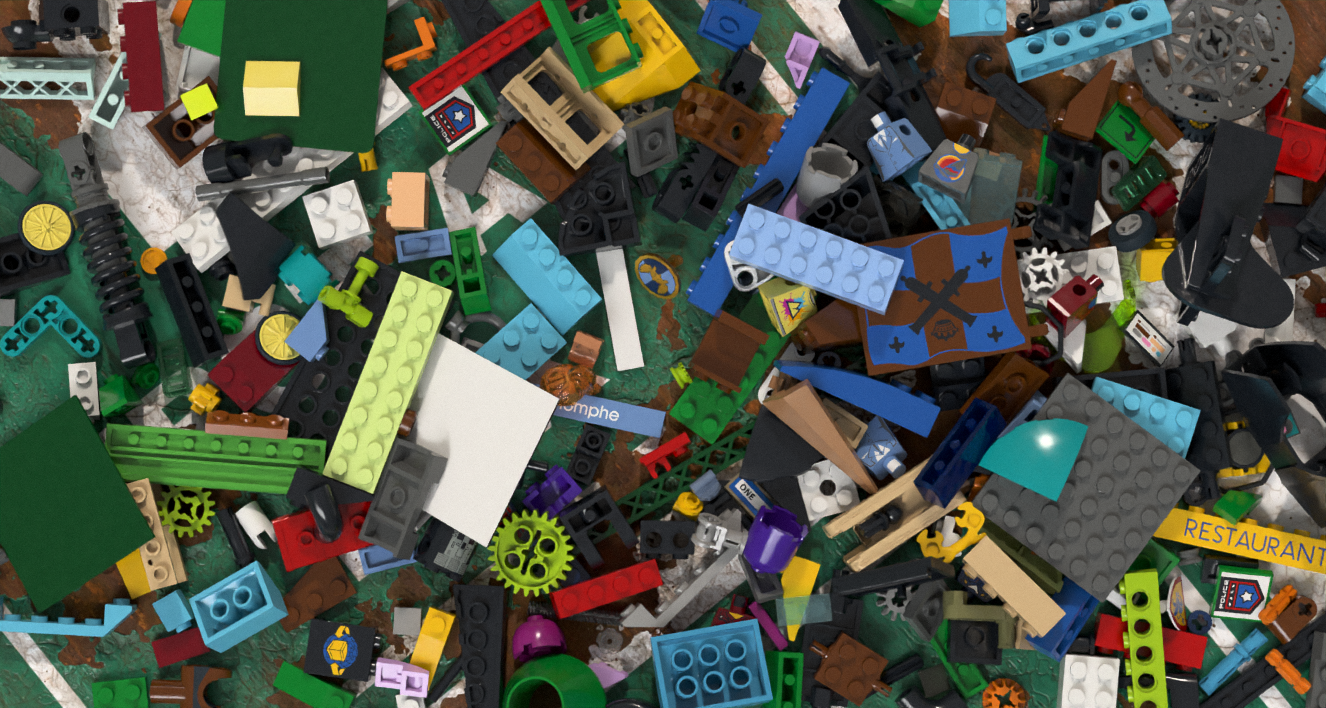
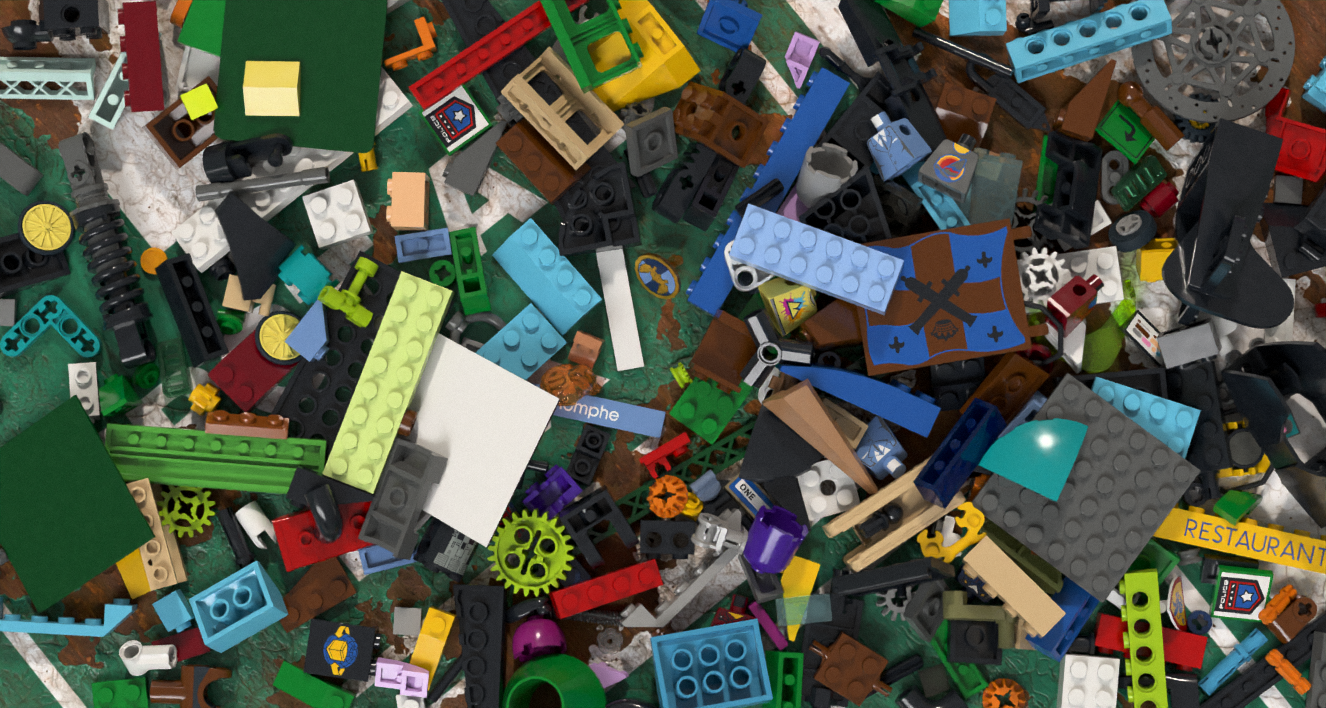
(141, 658): none -> white piece
(526, 607): none -> black arm
(675, 503): none -> orange gear
(765, 334): none -> black piece
(963, 52): none -> black bar
(1189, 343): none -> brick

